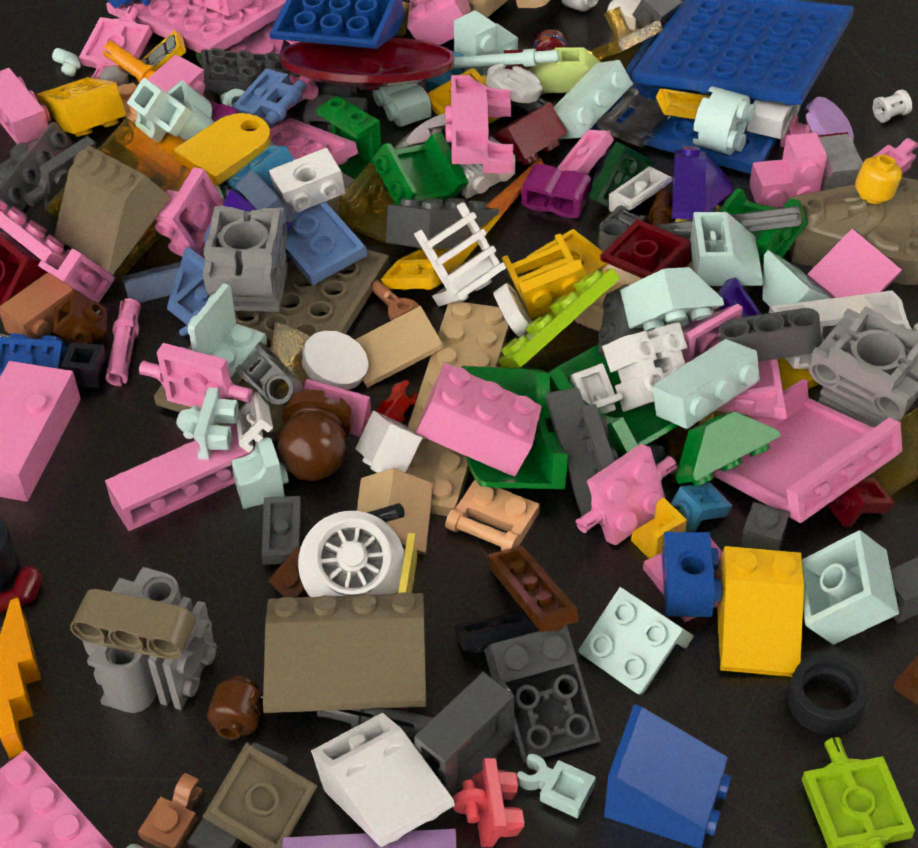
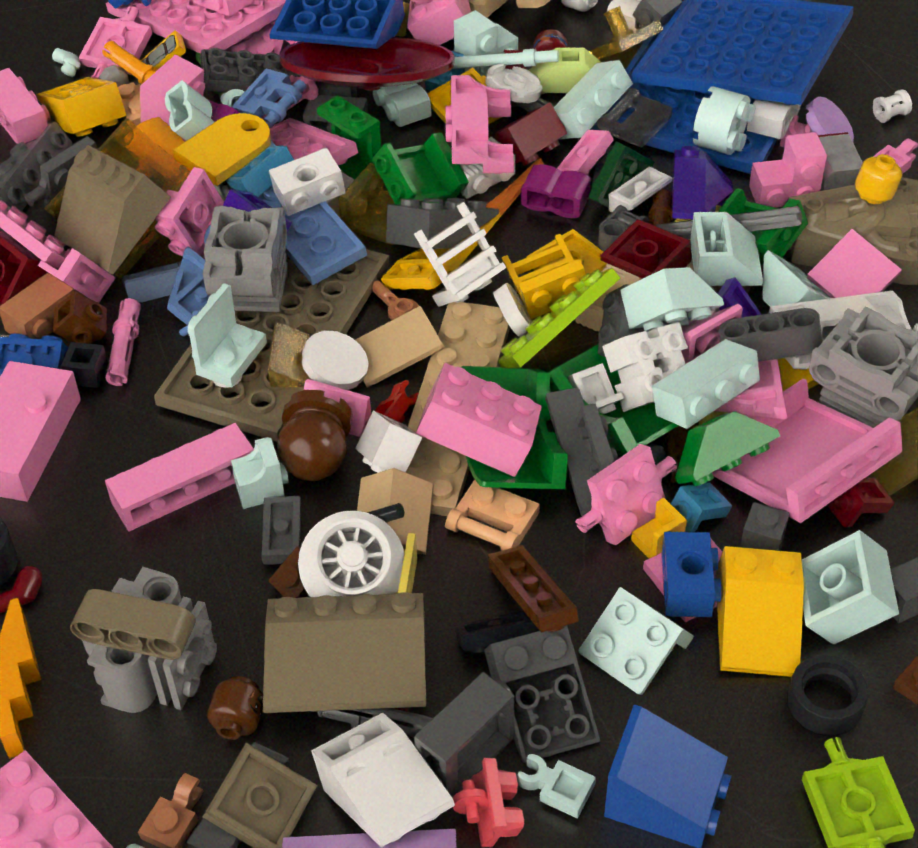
(158, 111): light aqua brick -> none
(189, 374): bright pink plate -> none
(204, 423): light aqua hips -> none
(258, 416): white tile -> none
(260, 194): sand blue slope -> none
(265, 372): dark grey piece -> none
(423, 132): white slope -> none
(679, 103): yellow tile -> none

